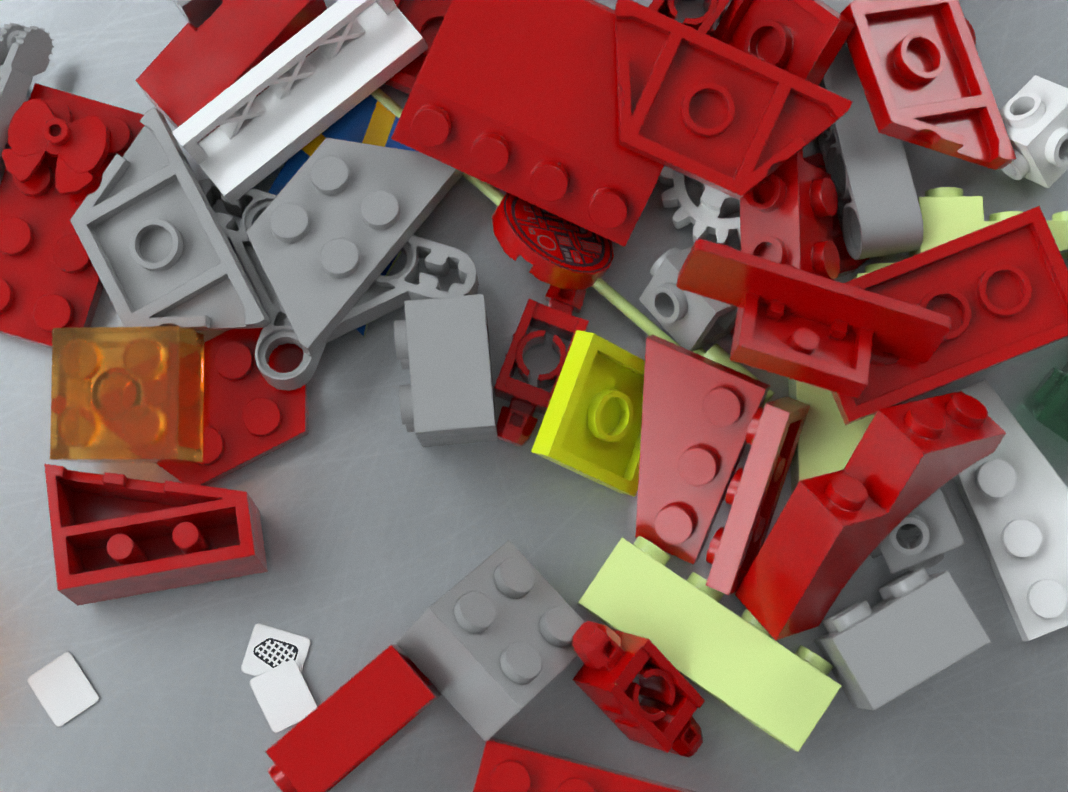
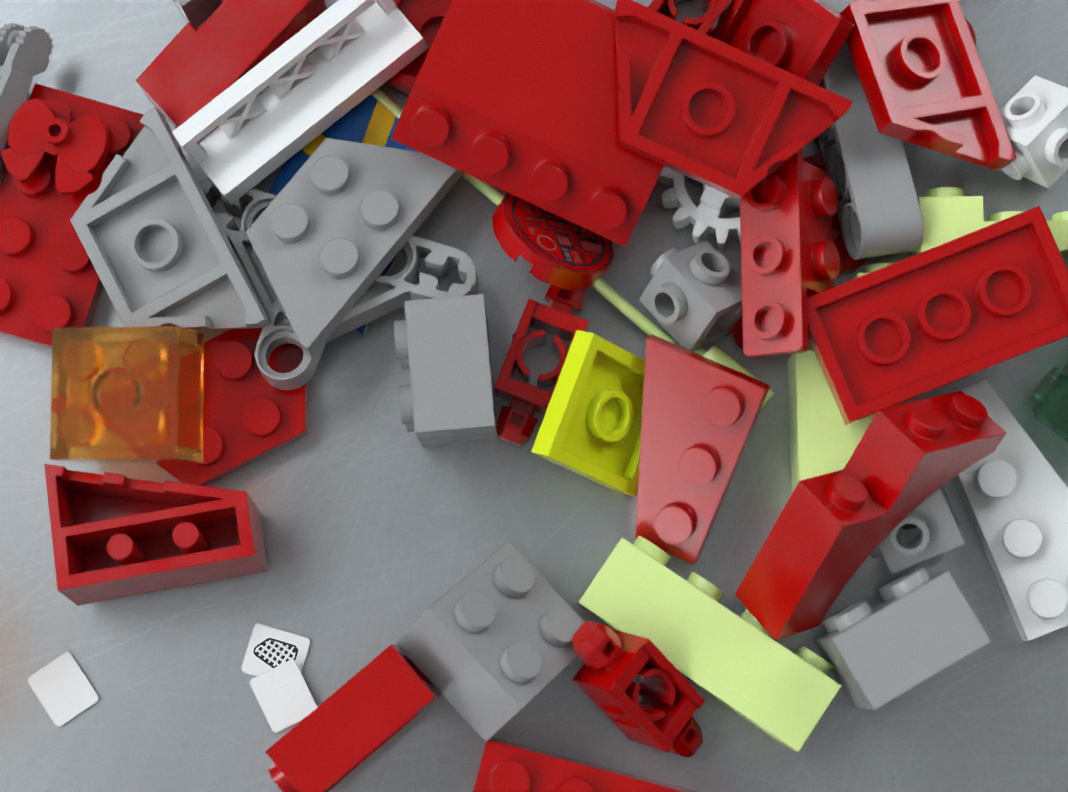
(755, 491): plate -> none
(806, 322): red bracket -> none

